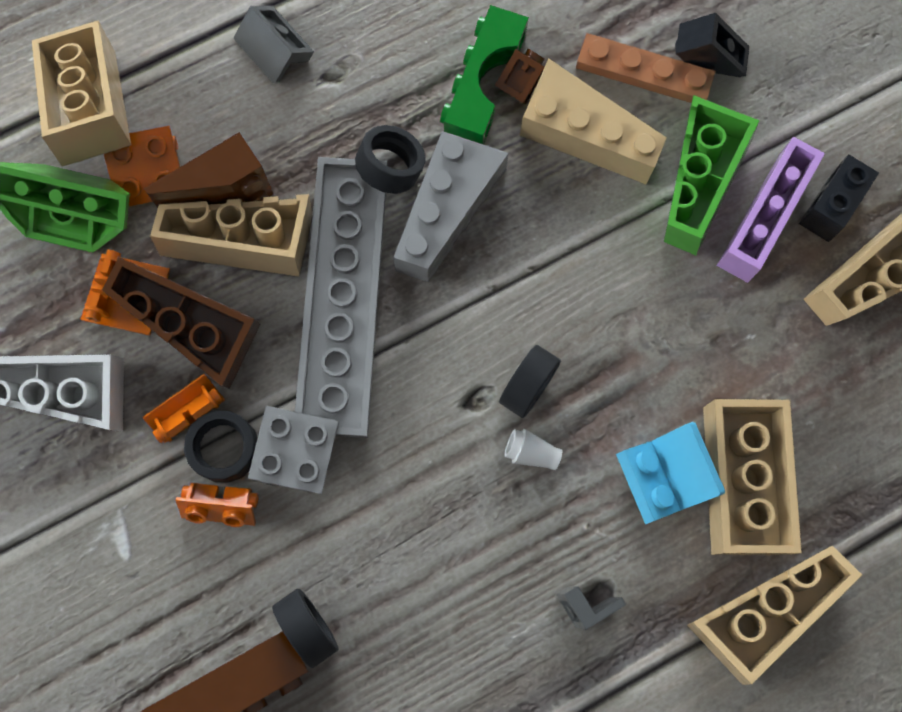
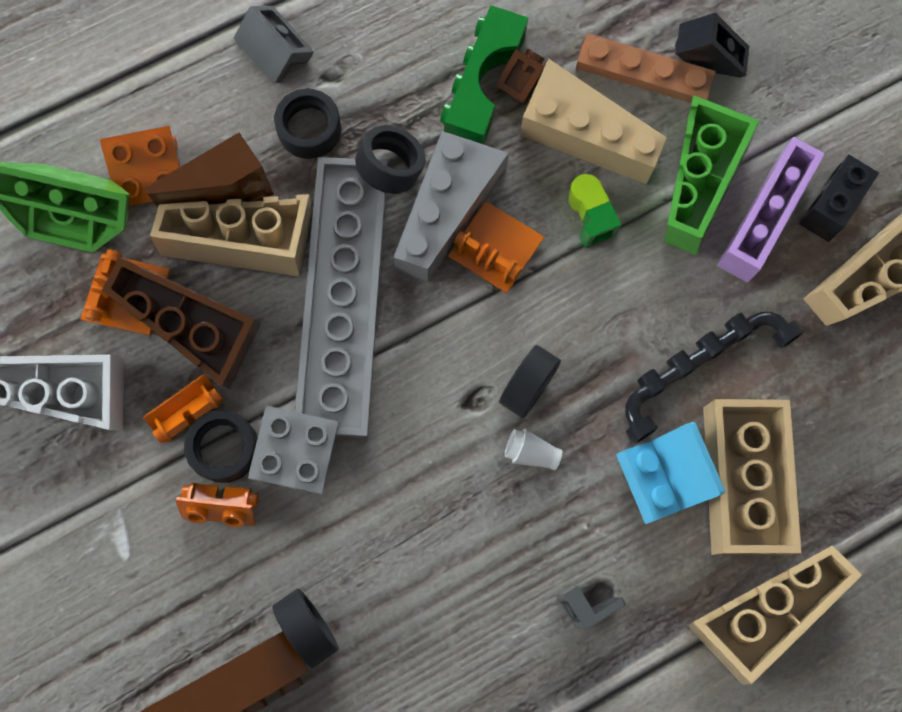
(79, 94): tan brick -> none
(307, 99): none -> black tyre
(495, 247): none -> orange hinge
(594, 209): none -> leg
(709, 348): none -> black bar

